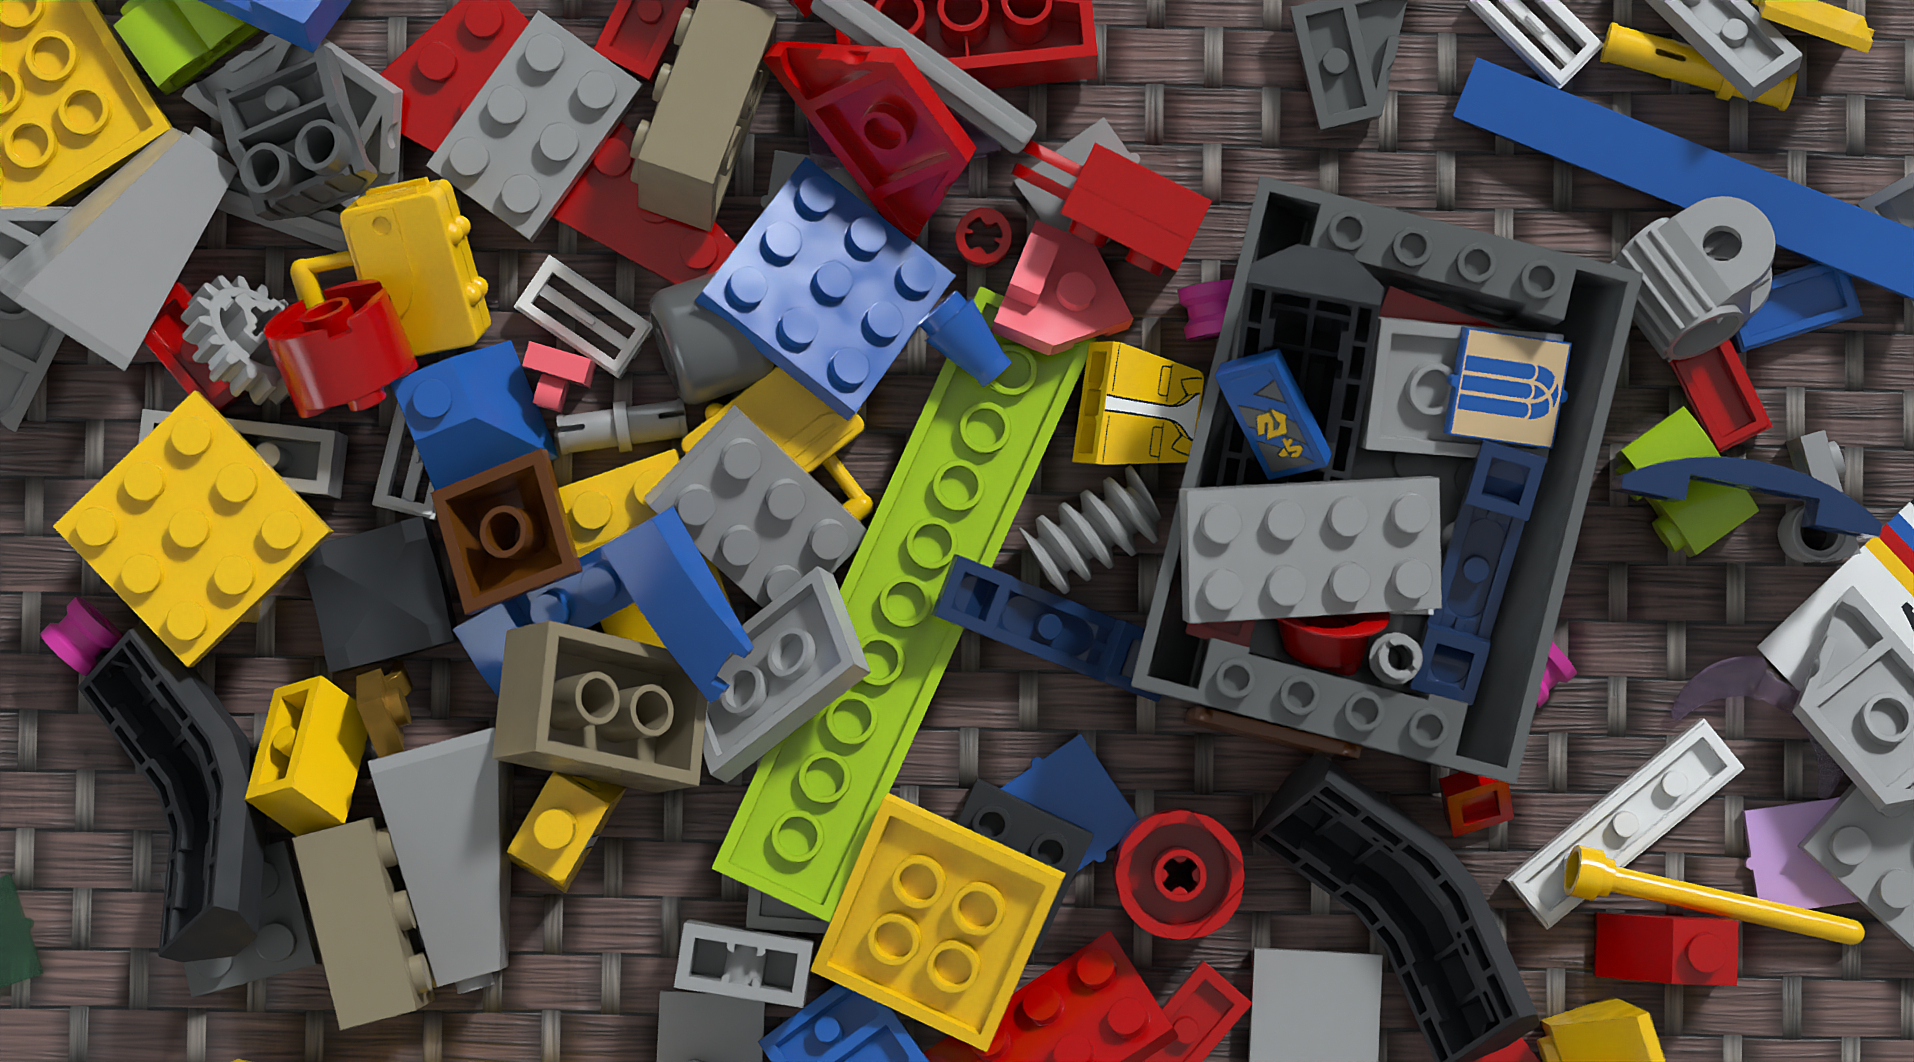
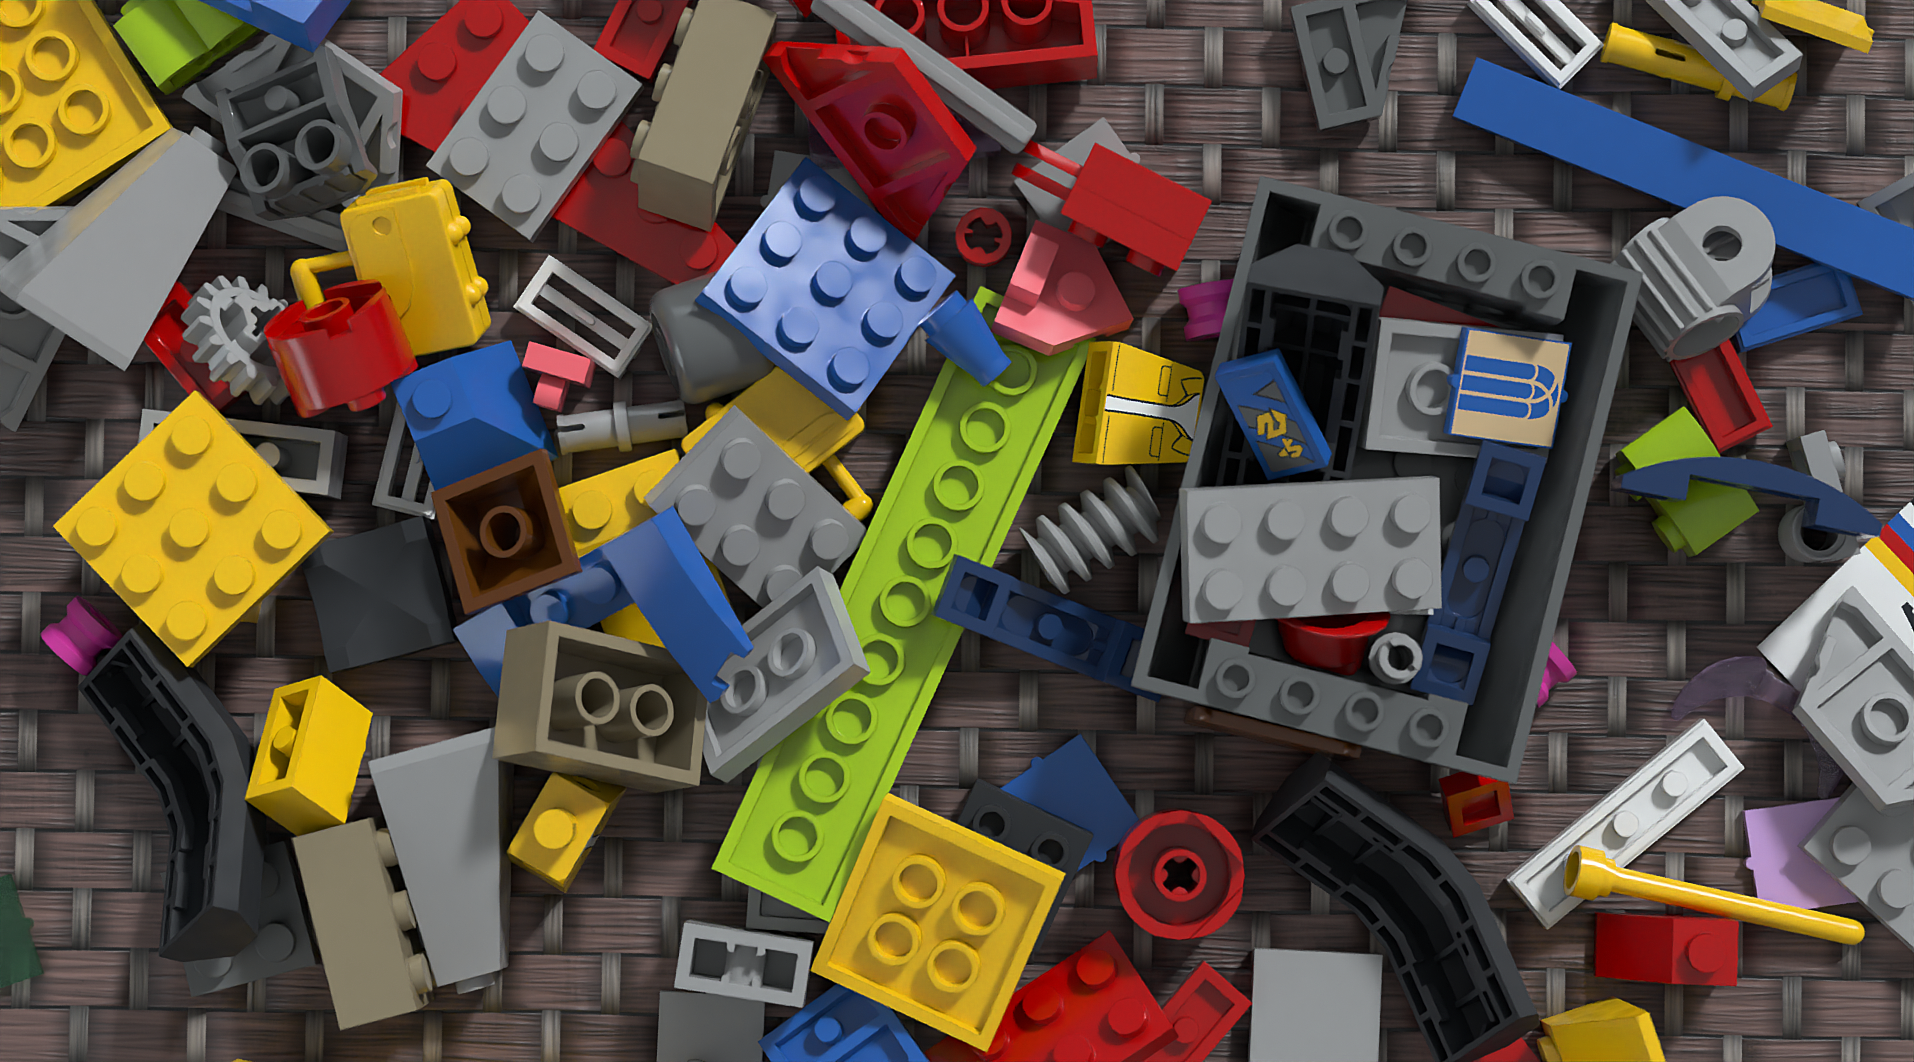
(384, 707): pearl gold plate -> none

